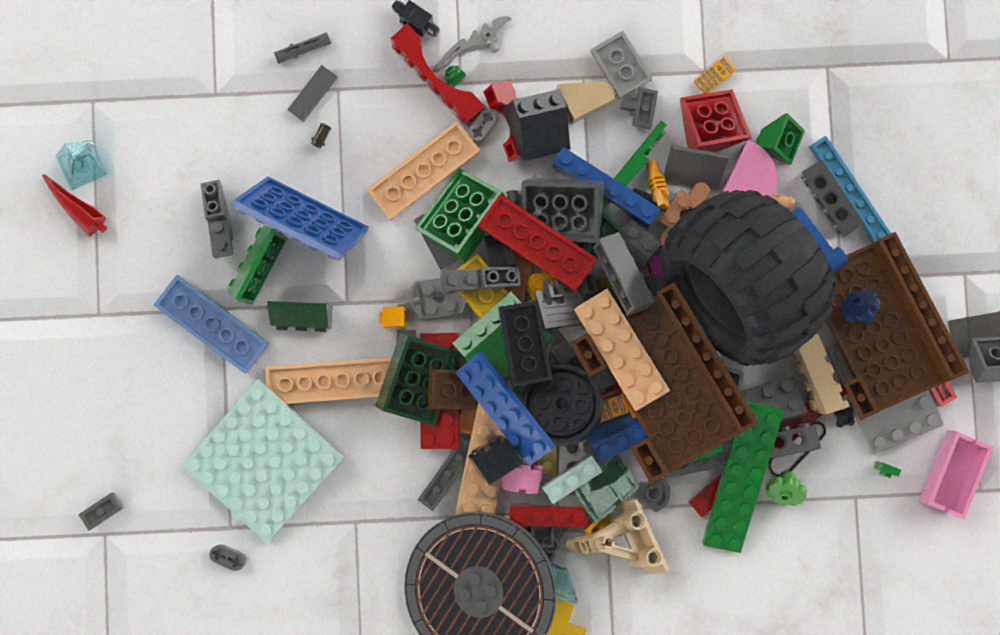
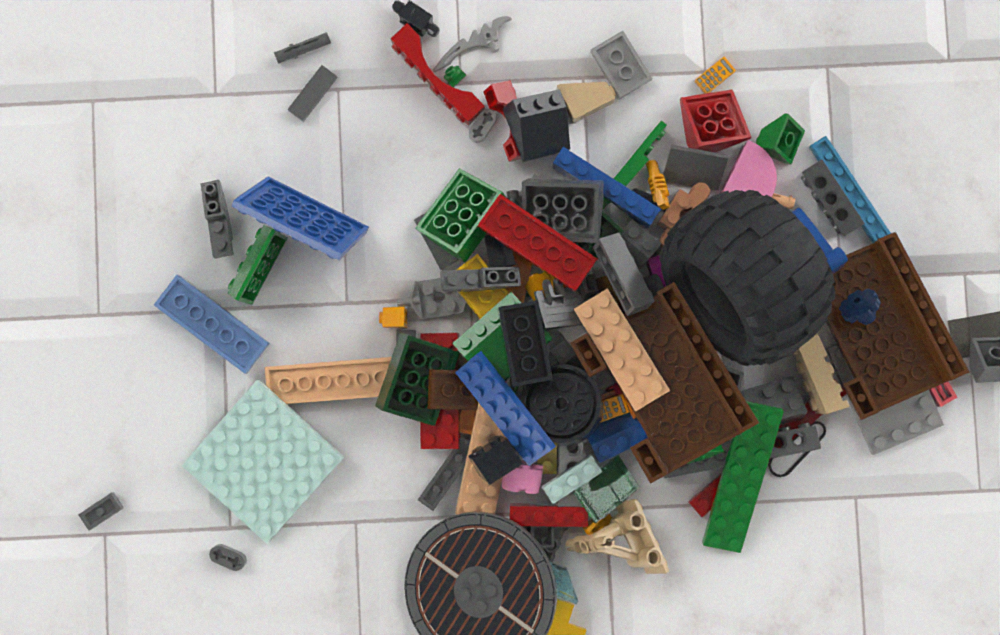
(80, 163): clear light blue slope -> none
(80, 212): red piece -> none
(300, 315): dark green slope -> none
(321, 135): dark brown pin -> none
(423, 170): light nougat plate -> none
(641, 108): dark grey hinge -> none
(655, 494): dark grey animal -> none
(786, 489): bright green plant -> none
(848, 412): black plate -> none
(887, 470): green plate -> none
(956, 474): bright pink piece -> none

